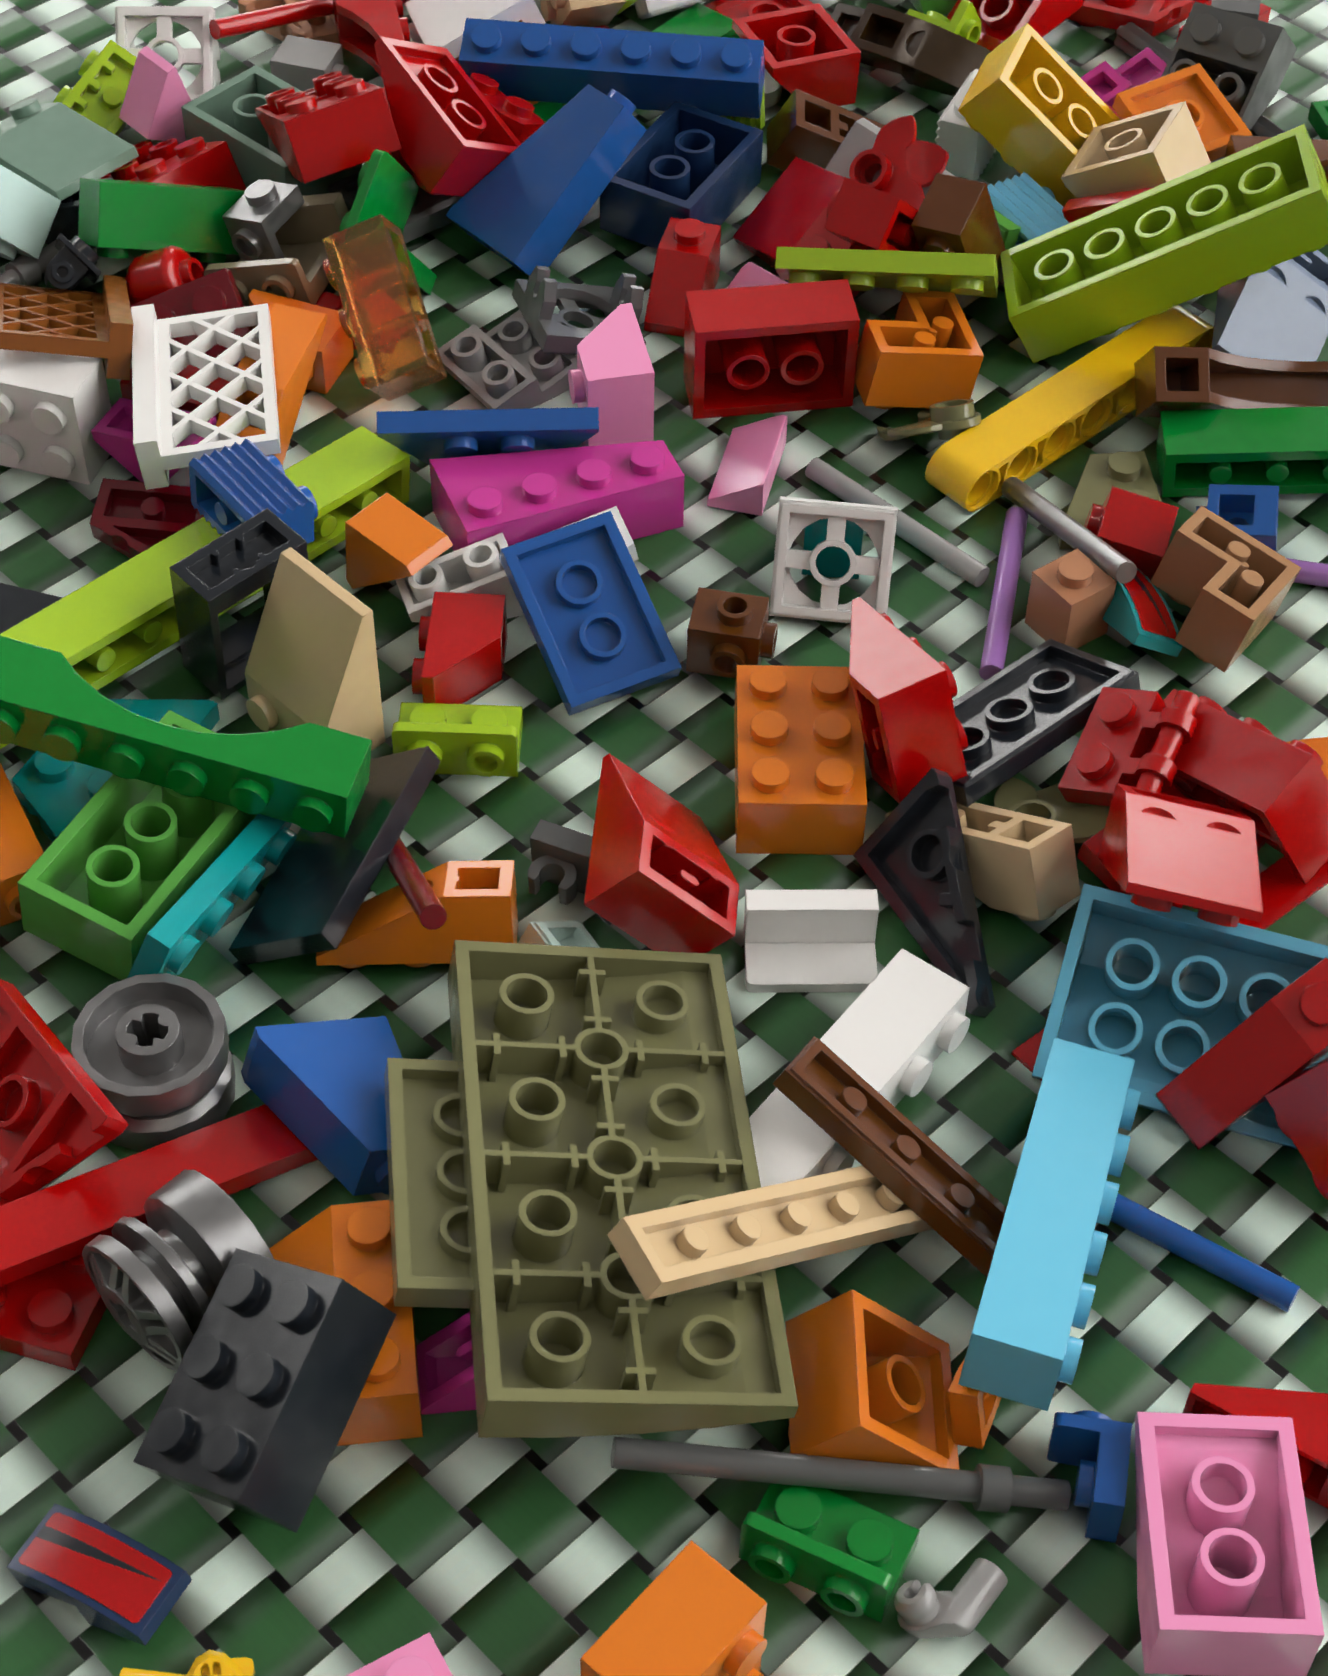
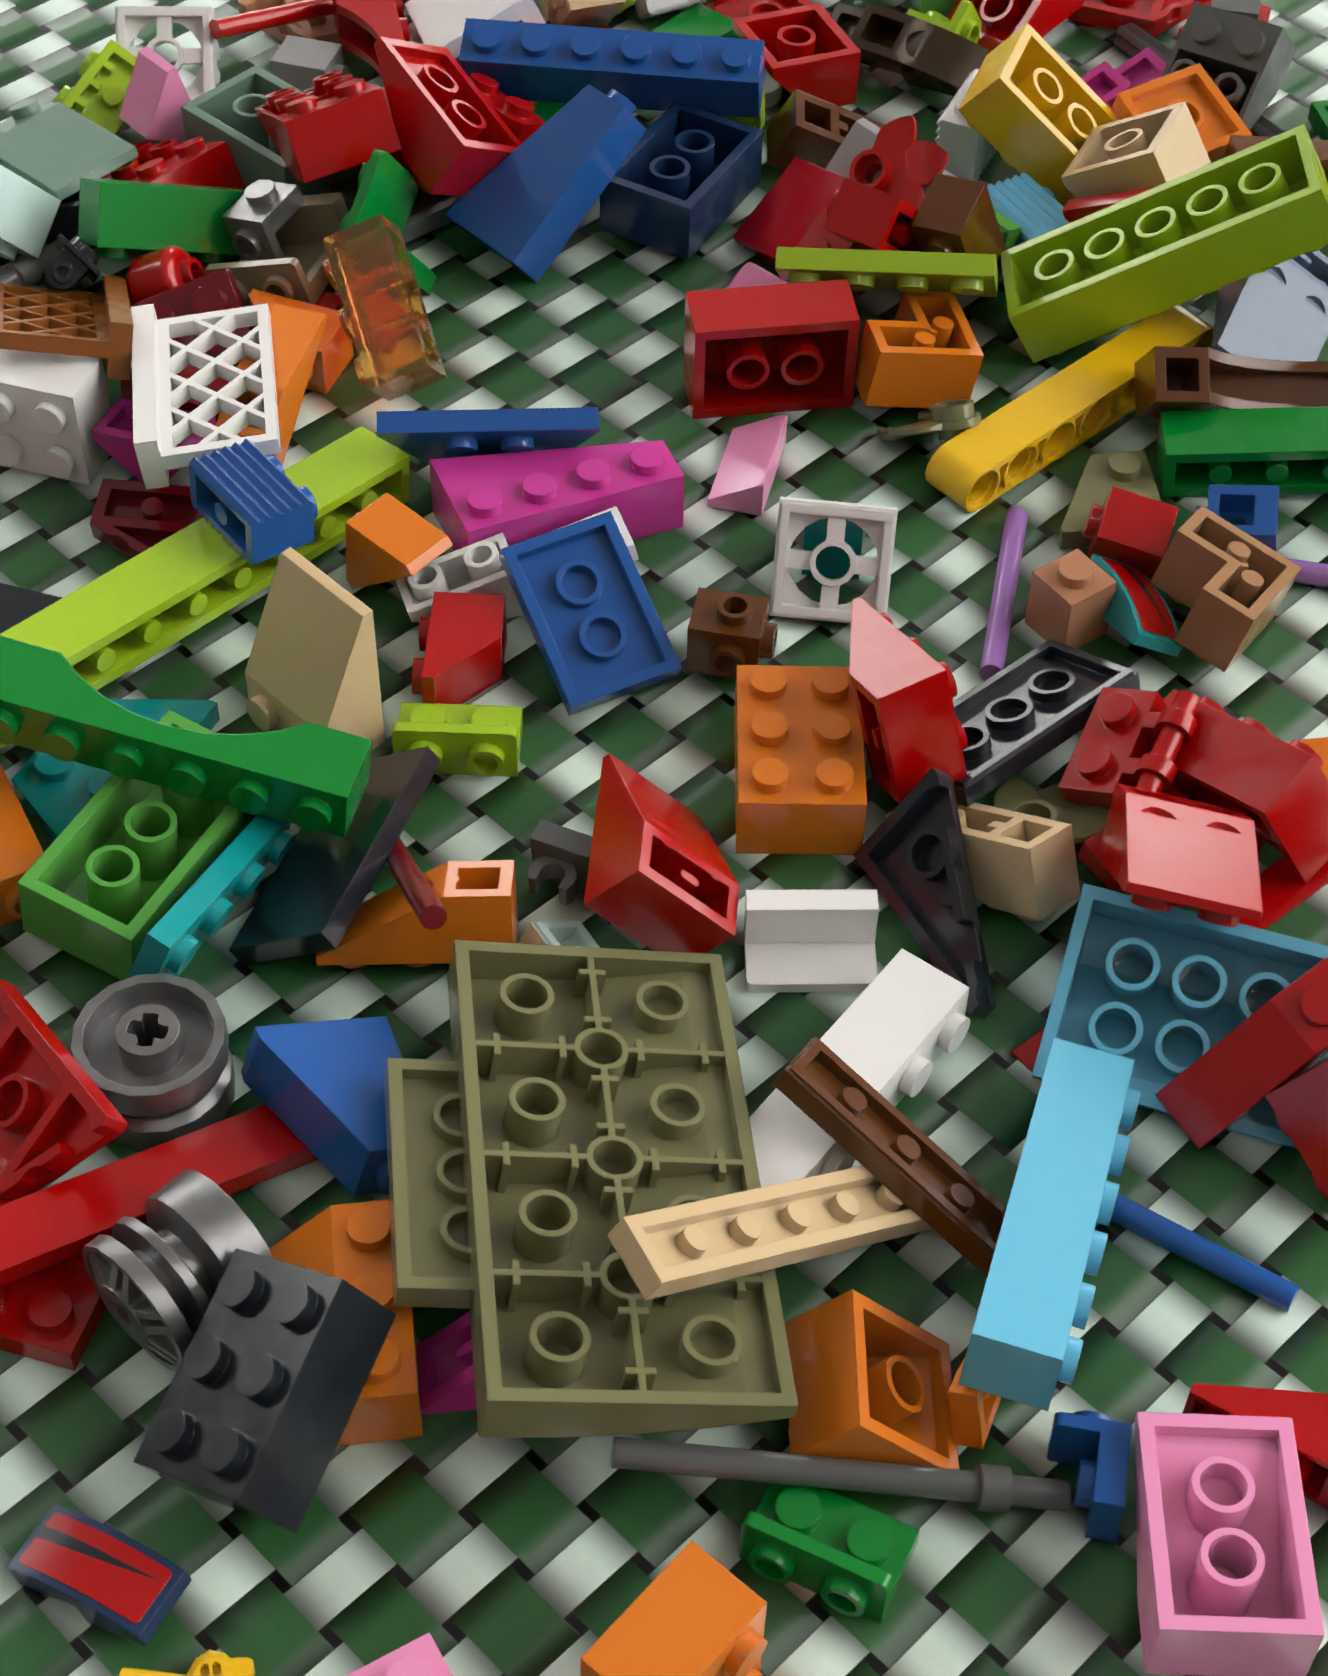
(216, 580): black window -> none
(506, 365): light grey slope -> none
(541, 294): dark grey piece -> none
(617, 379): bright pink slope -> none
(684, 262): red slope -> none
(906, 527): light grey bar -> none
(954, 1612): light grey arm -> none
(1069, 530): flat silver bar -> none

